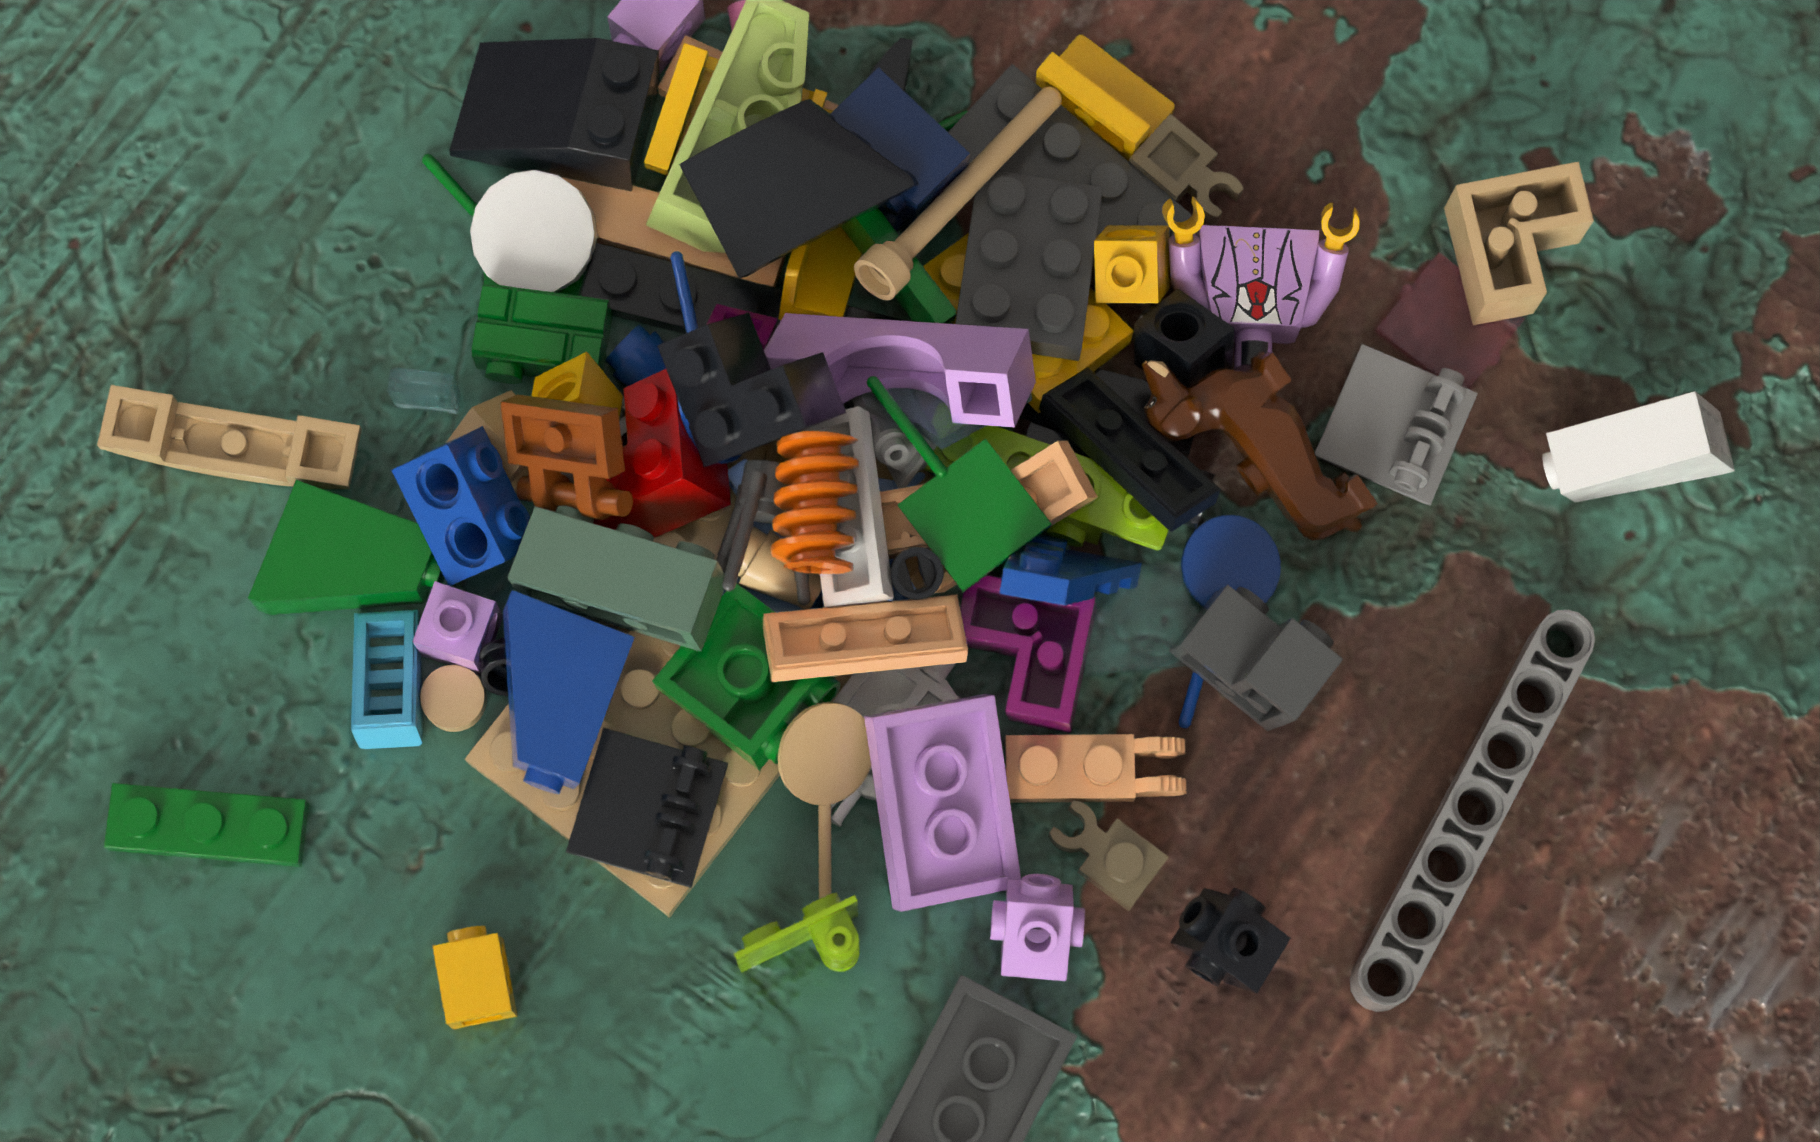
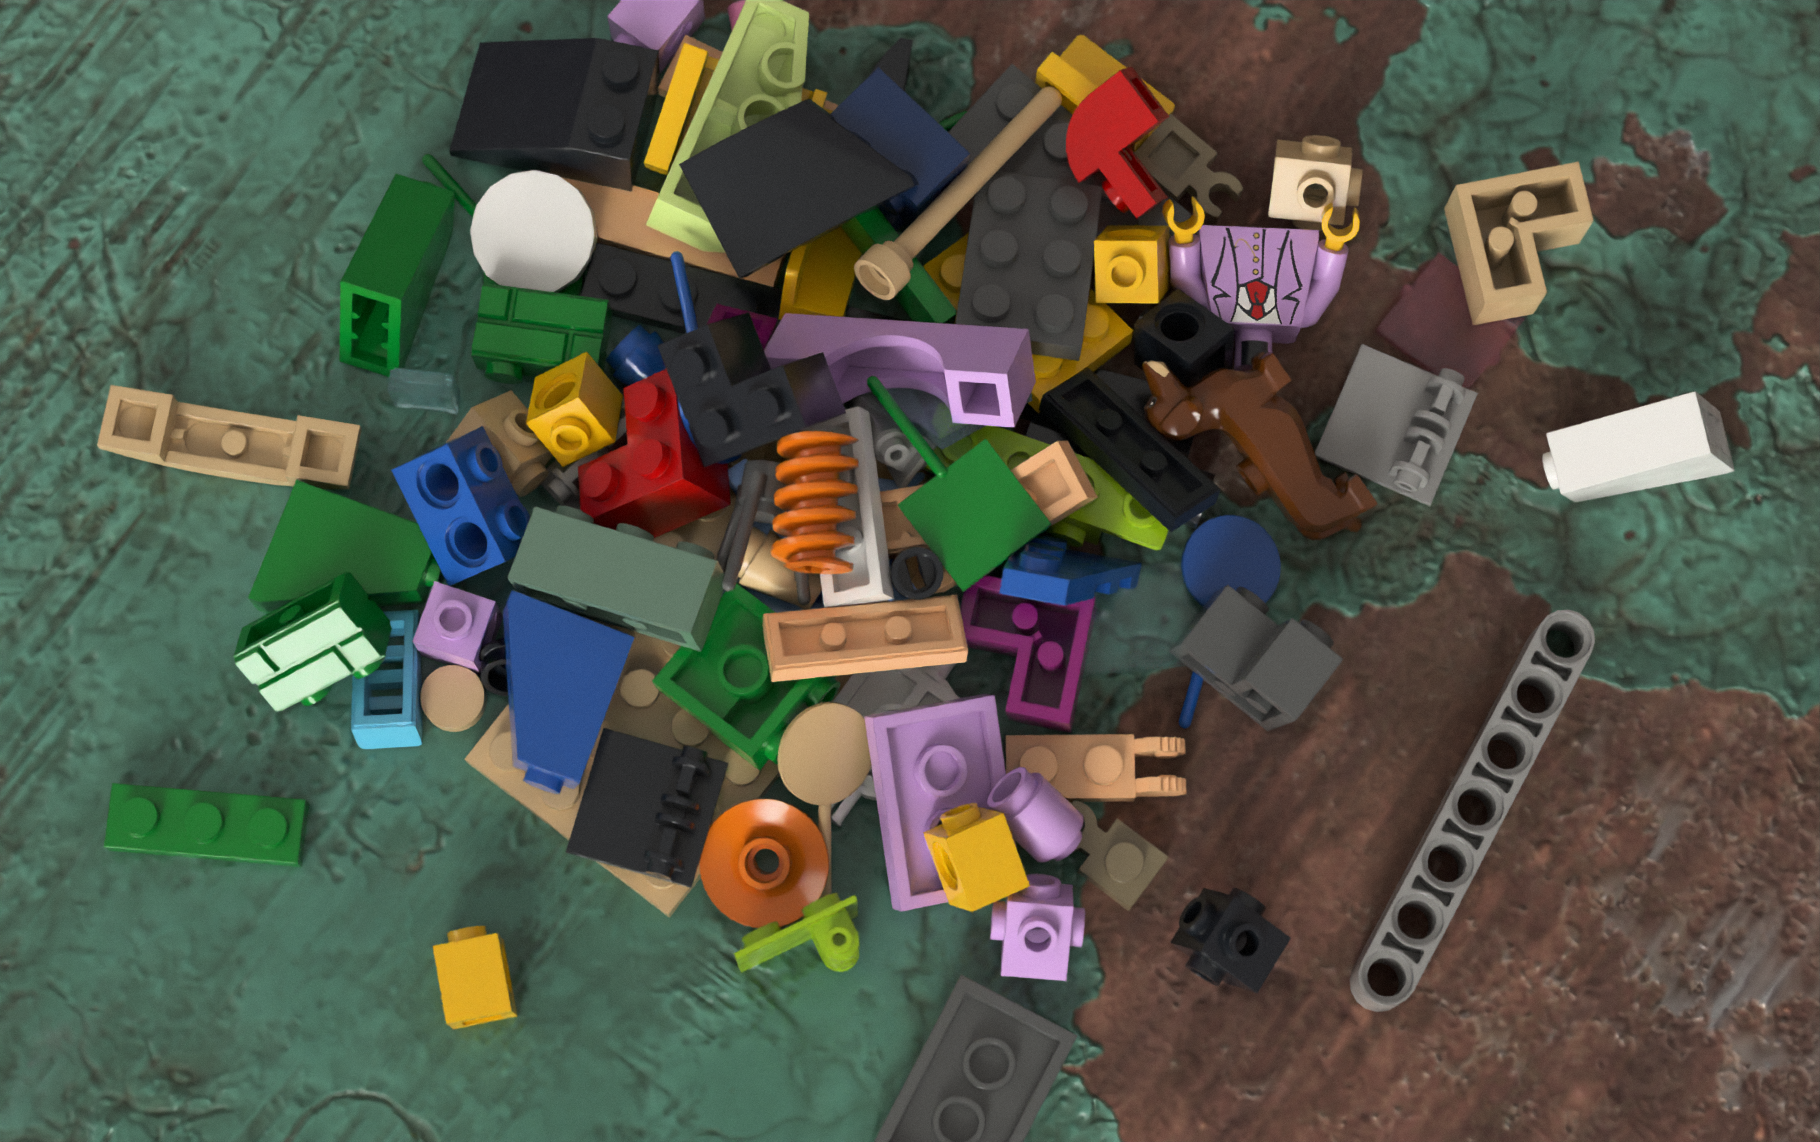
(314, 643): none -> brick
(394, 274): none -> green slope
(567, 438): dark orange plate -> none
(737, 882): none -> orange dish
(975, 857): none -> yellow brick
(1037, 815): none -> lavender brick
(1102, 139): none -> red brick
(1309, 178): none -> tan brick

